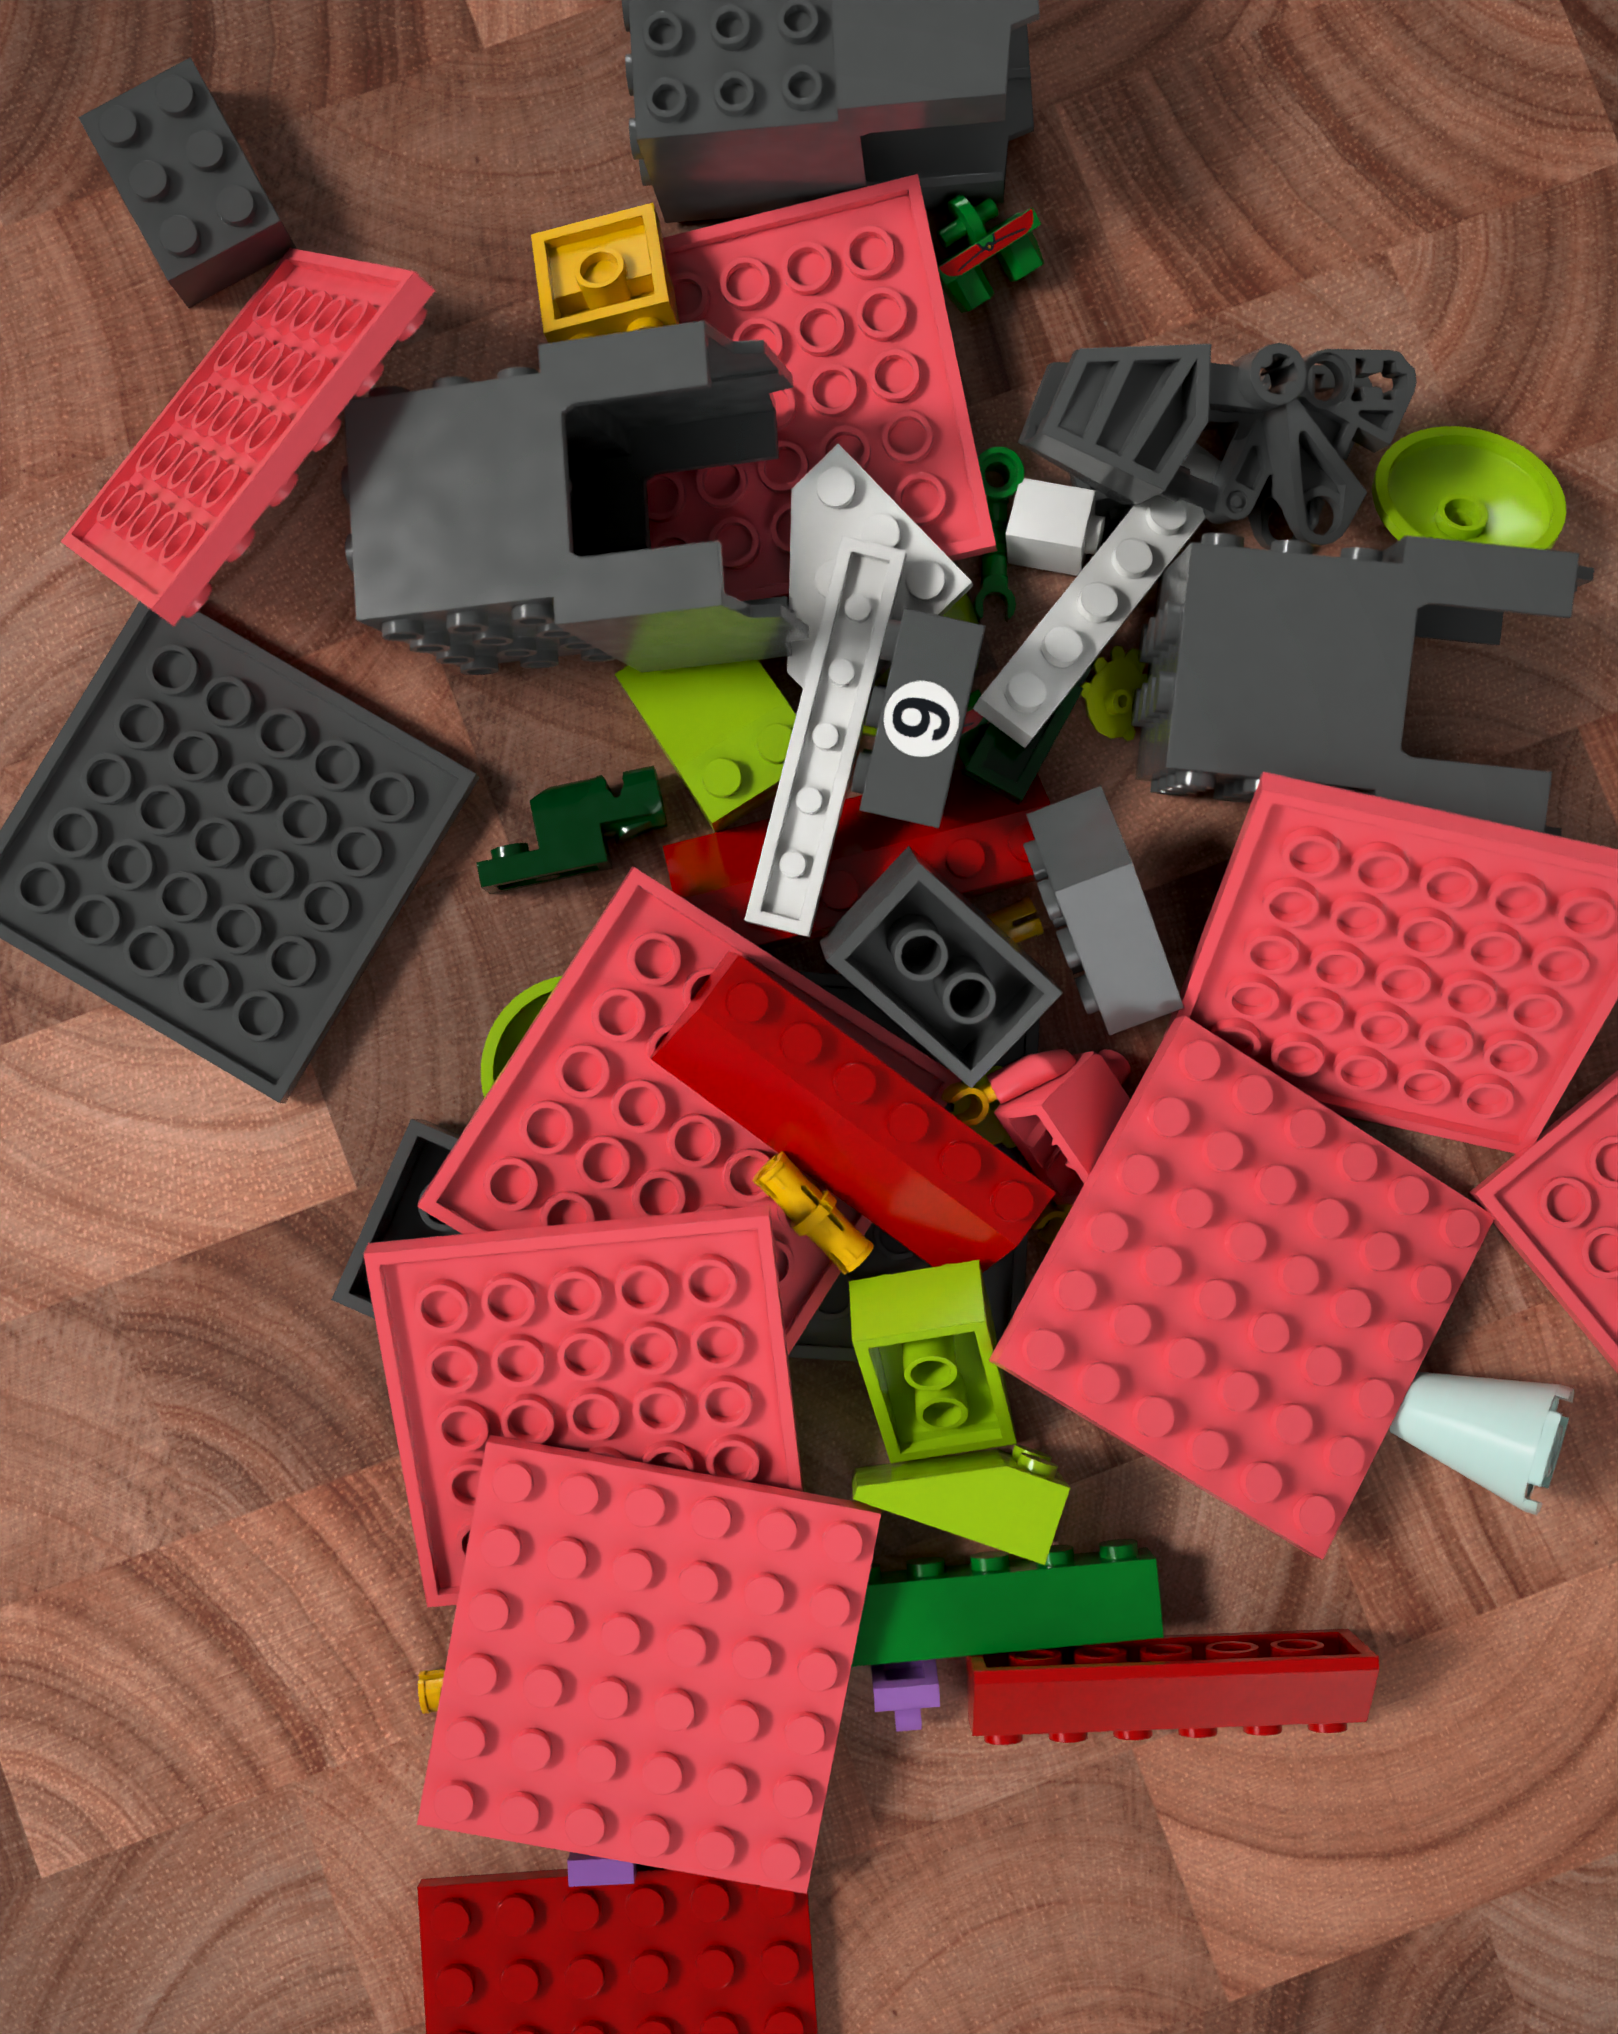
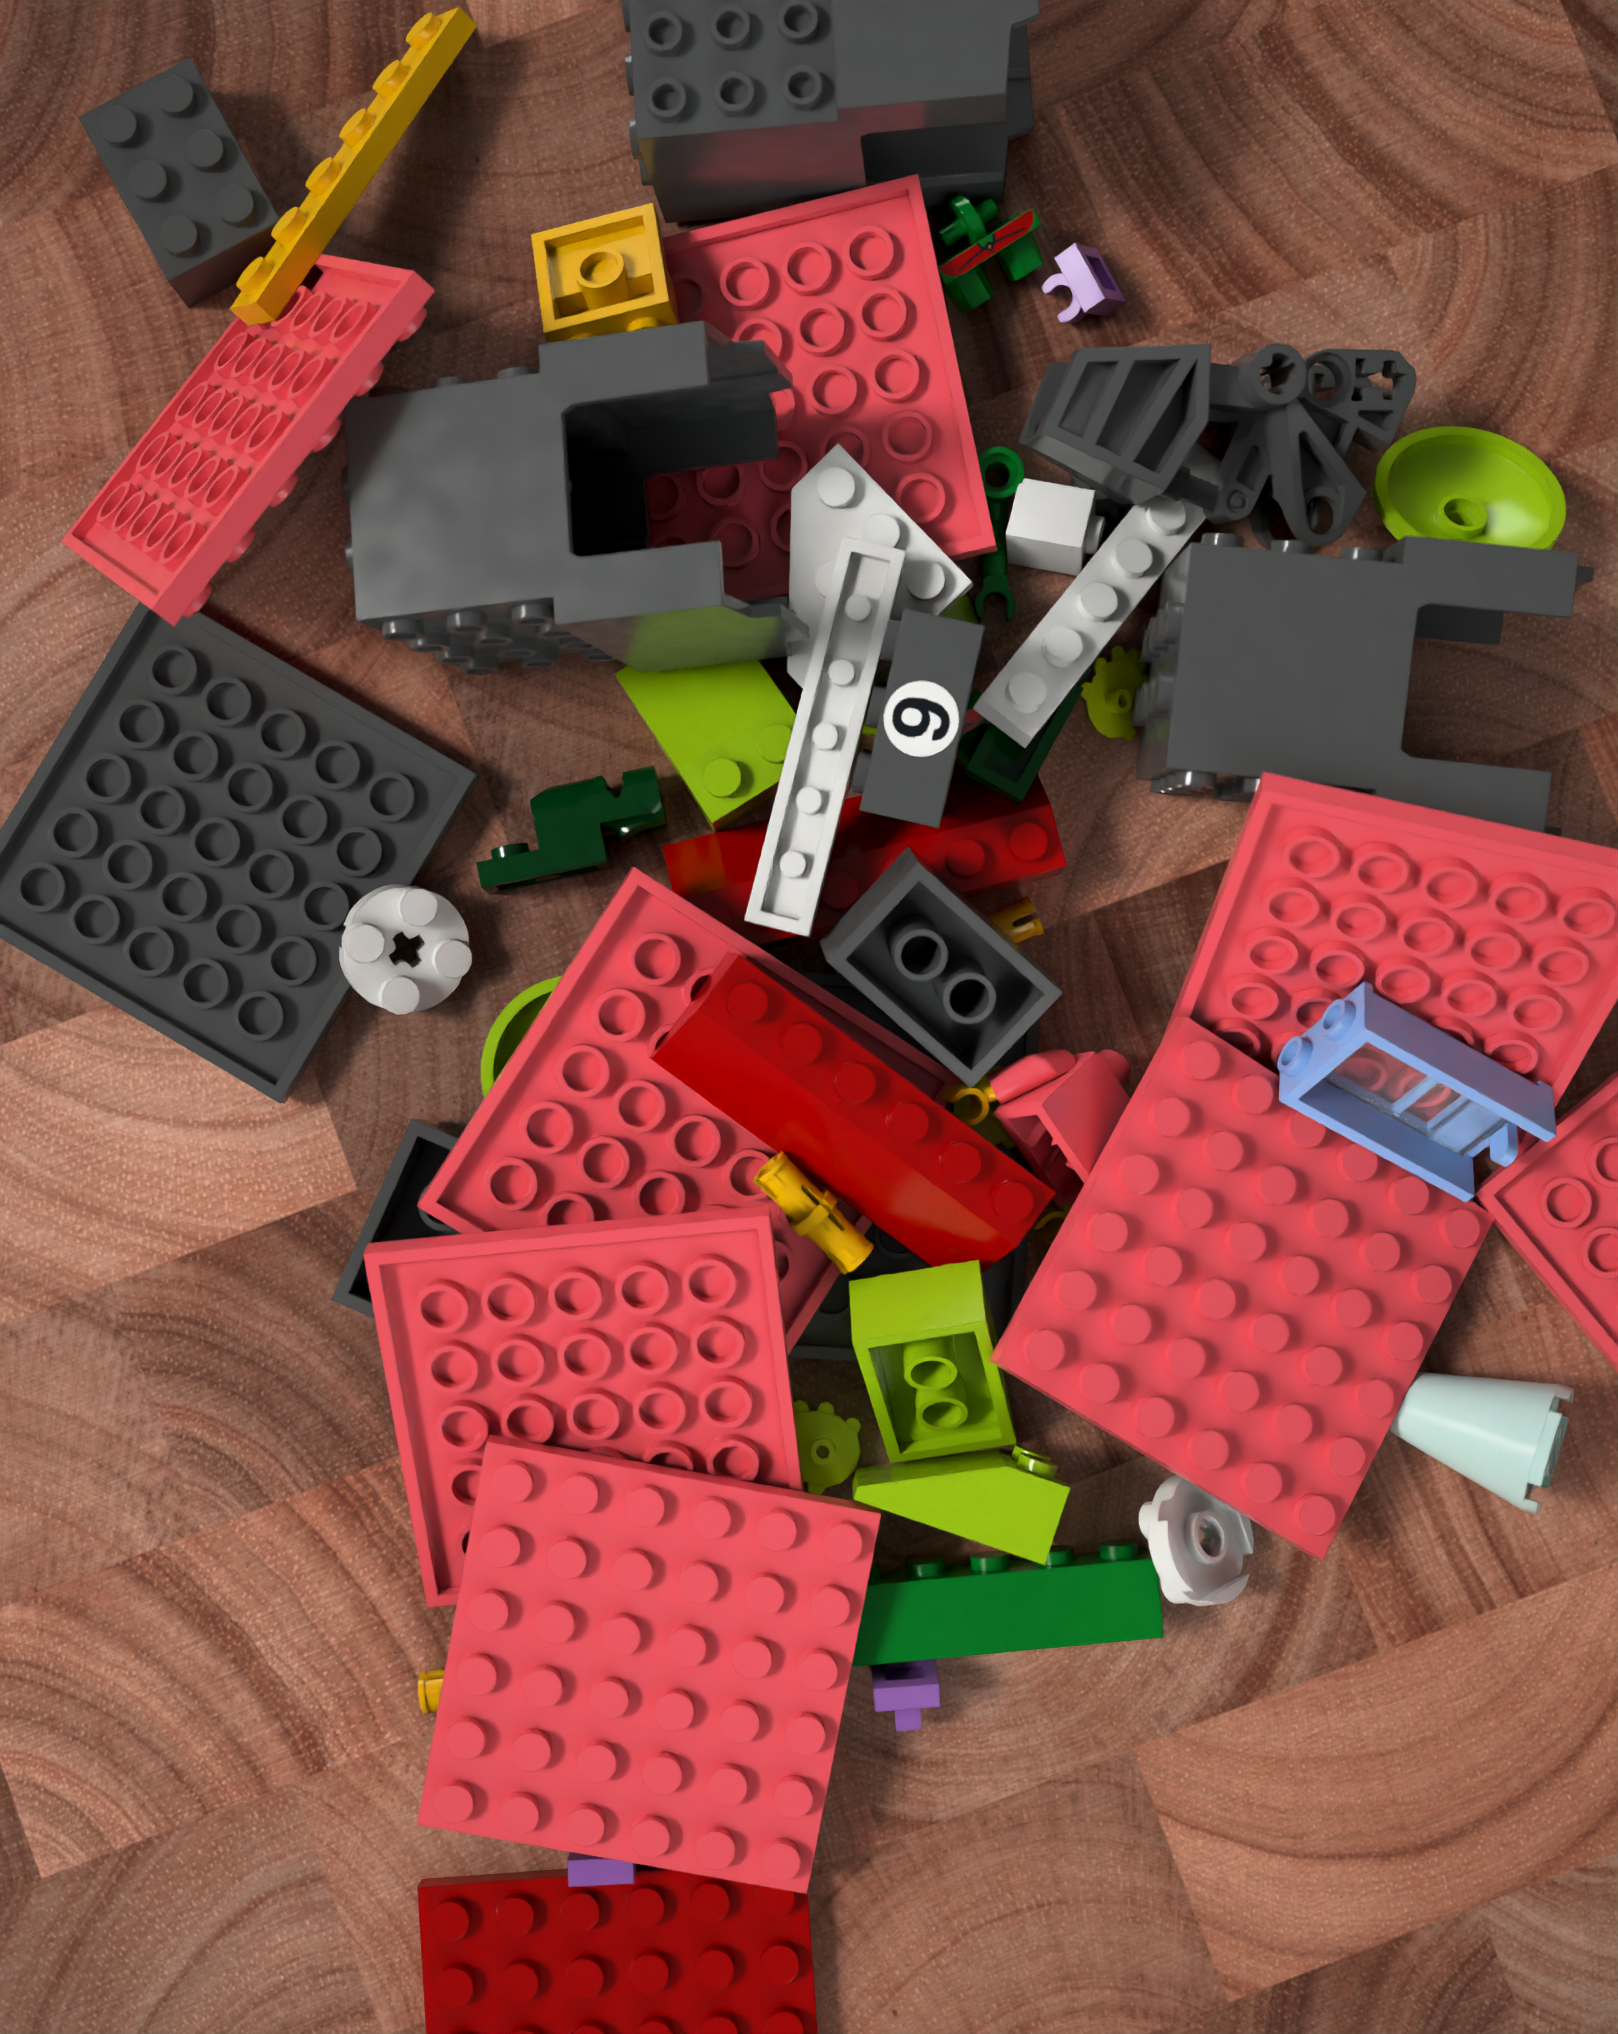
(341, 181): none -> yellow plate
(368, 942): none -> white plate
(826, 1446): none -> neon yellow piece
(1089, 281): none -> tile
(1105, 911): dark grey brick -> none
(1174, 1684): red slope -> none
(1192, 1569): none -> white plate
(1410, 1091): none -> light blue door

